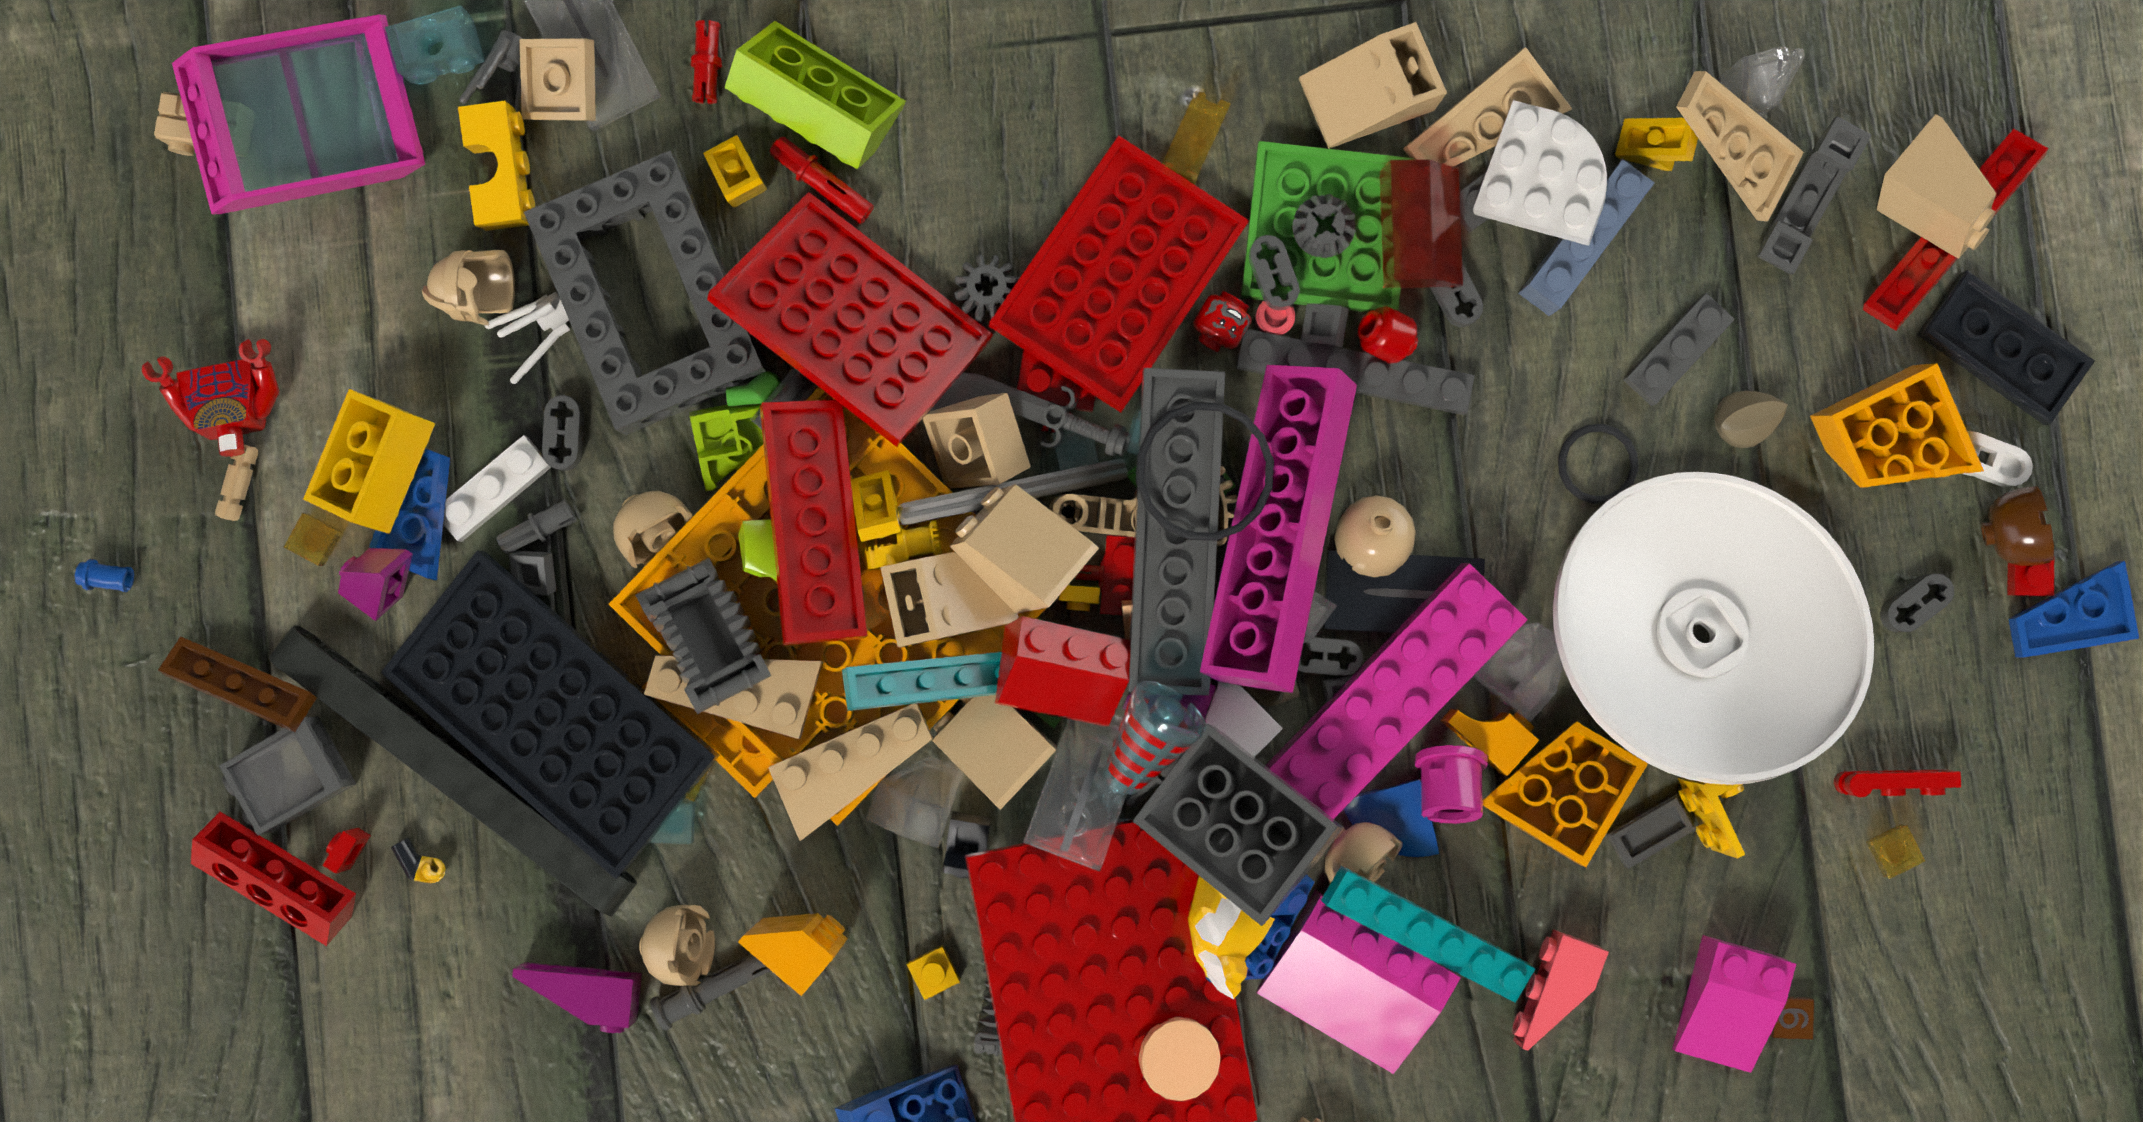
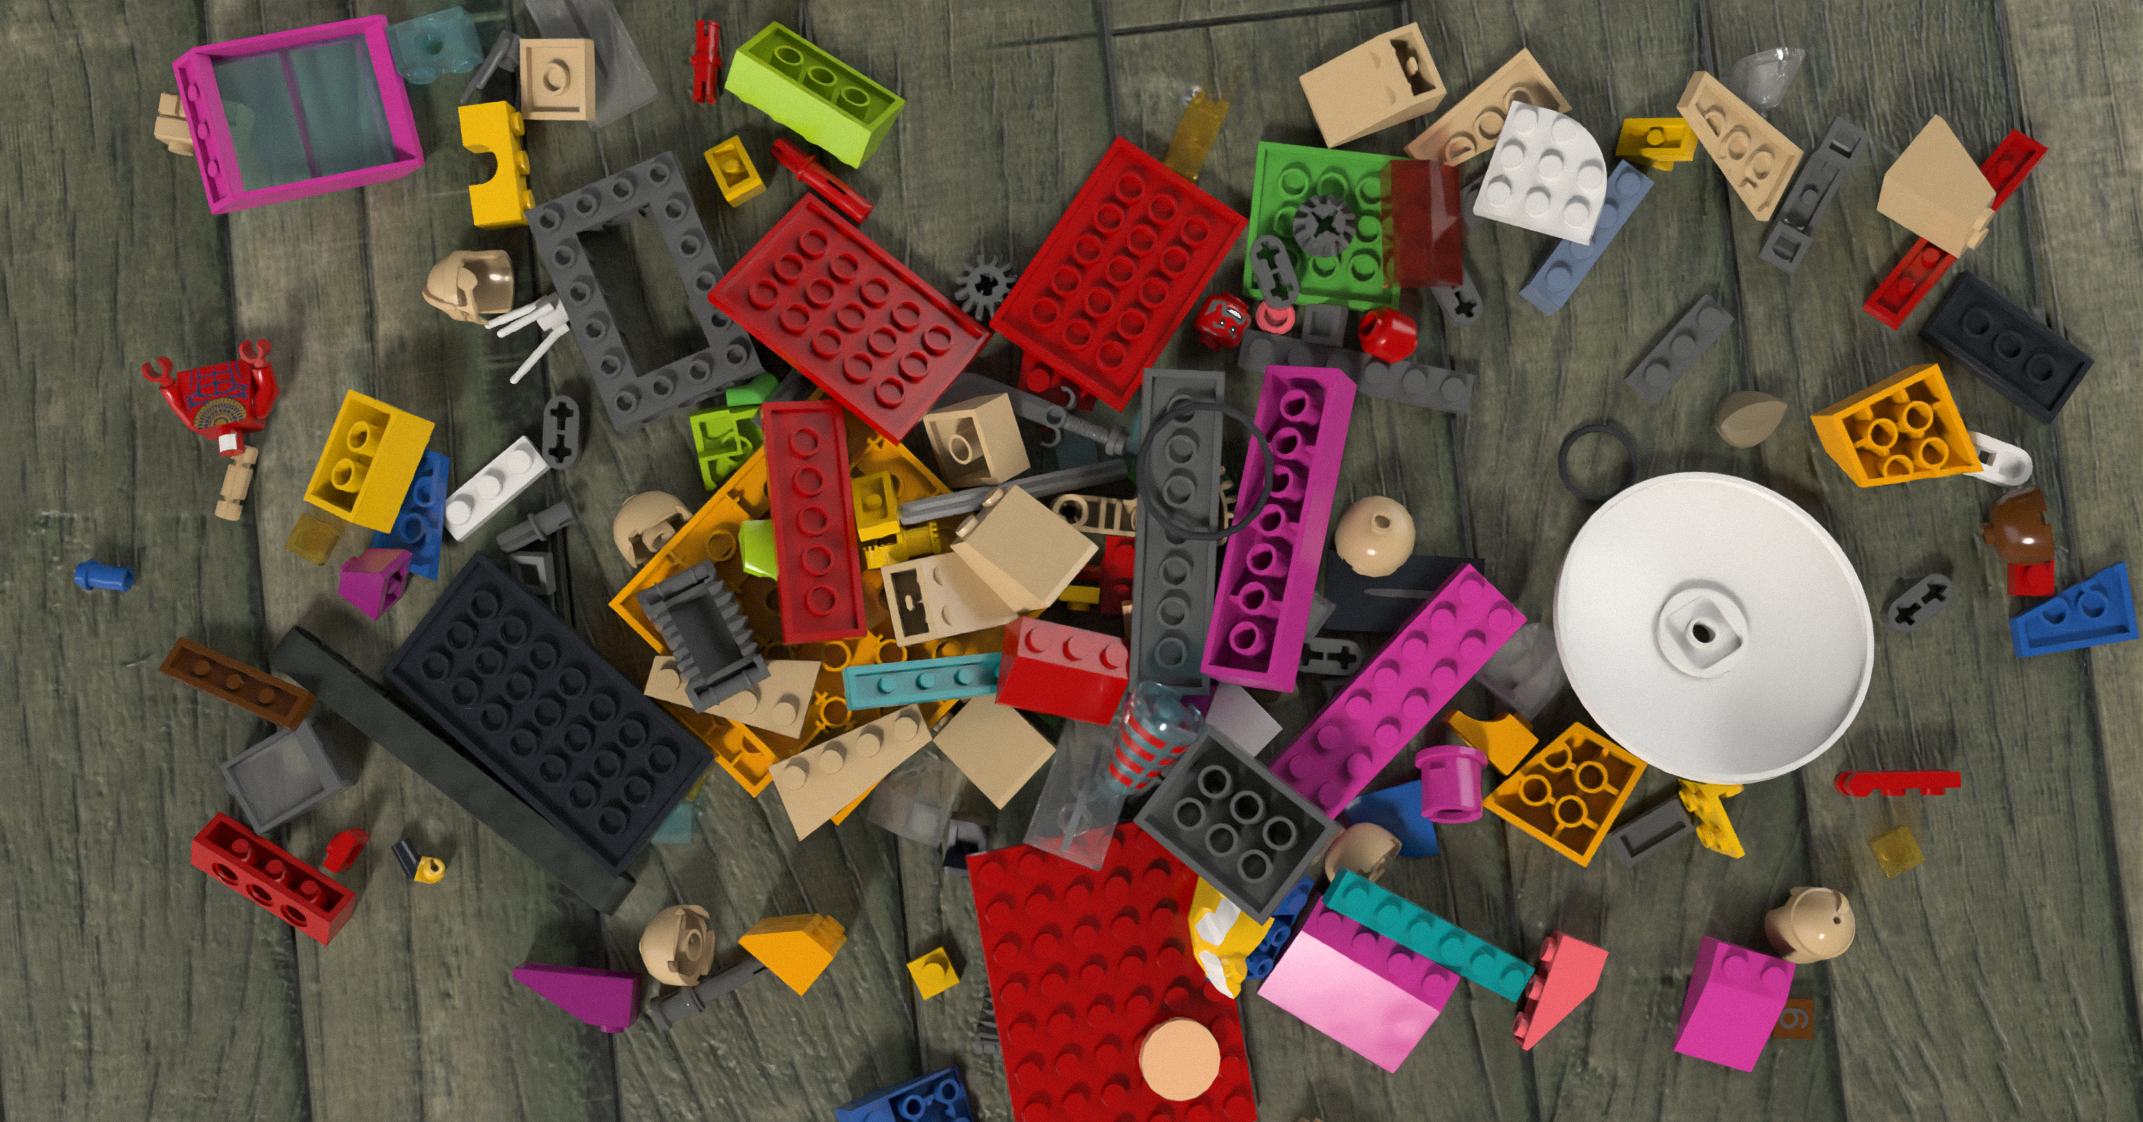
(1805, 926): none -> tan helmet

